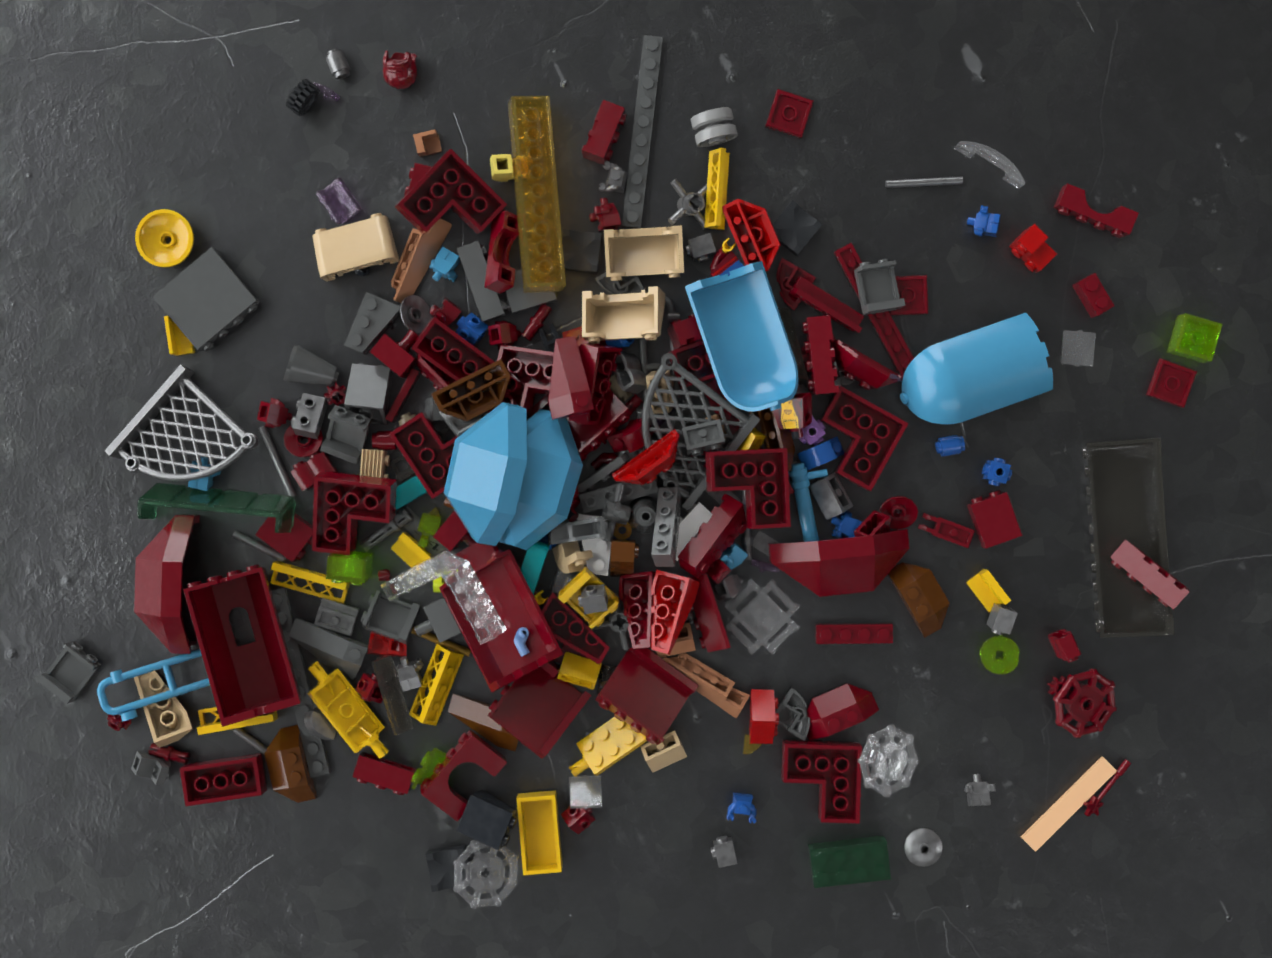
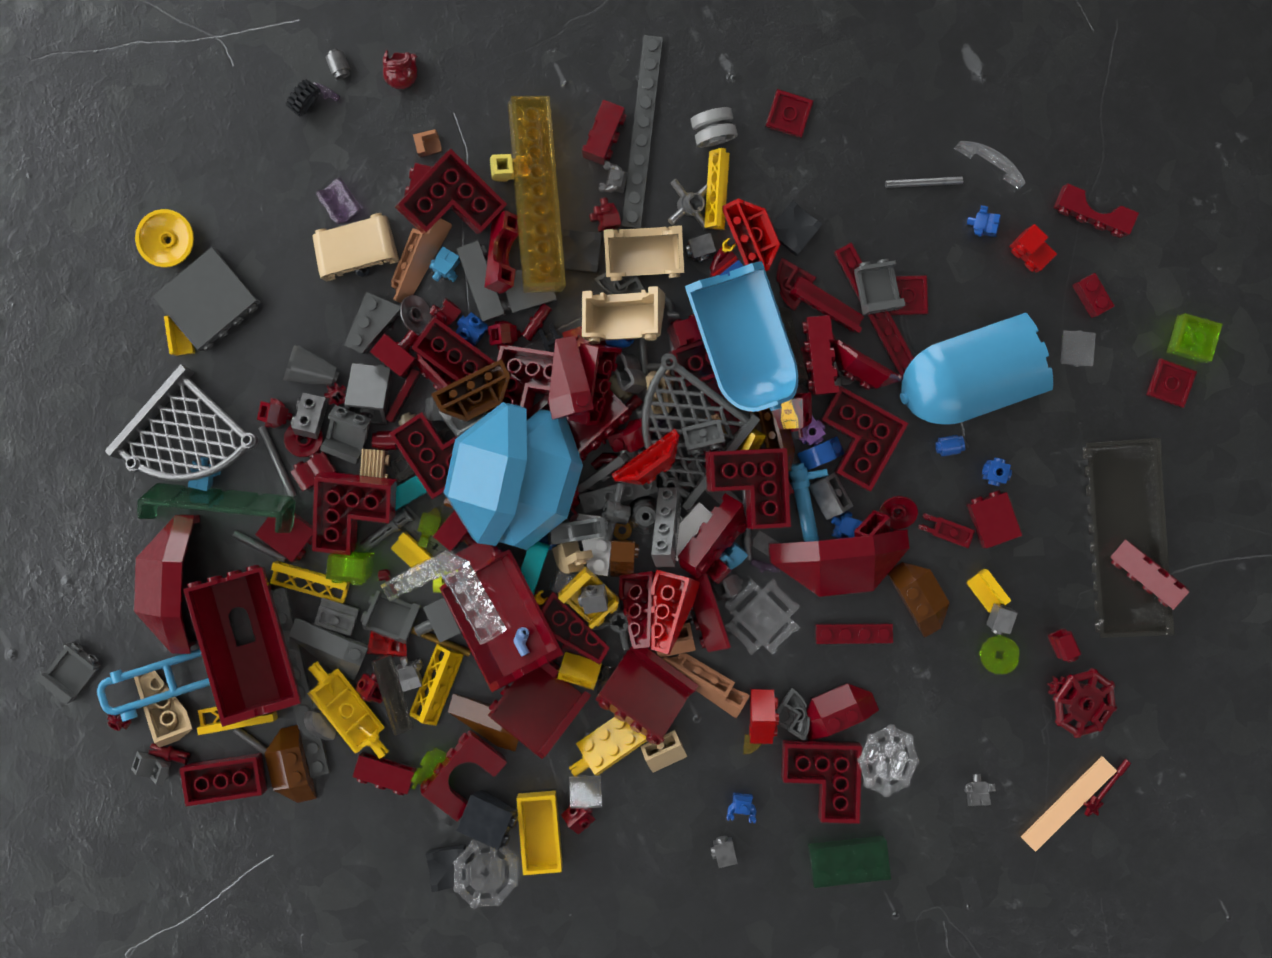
(915, 842): flat silver dish -> none

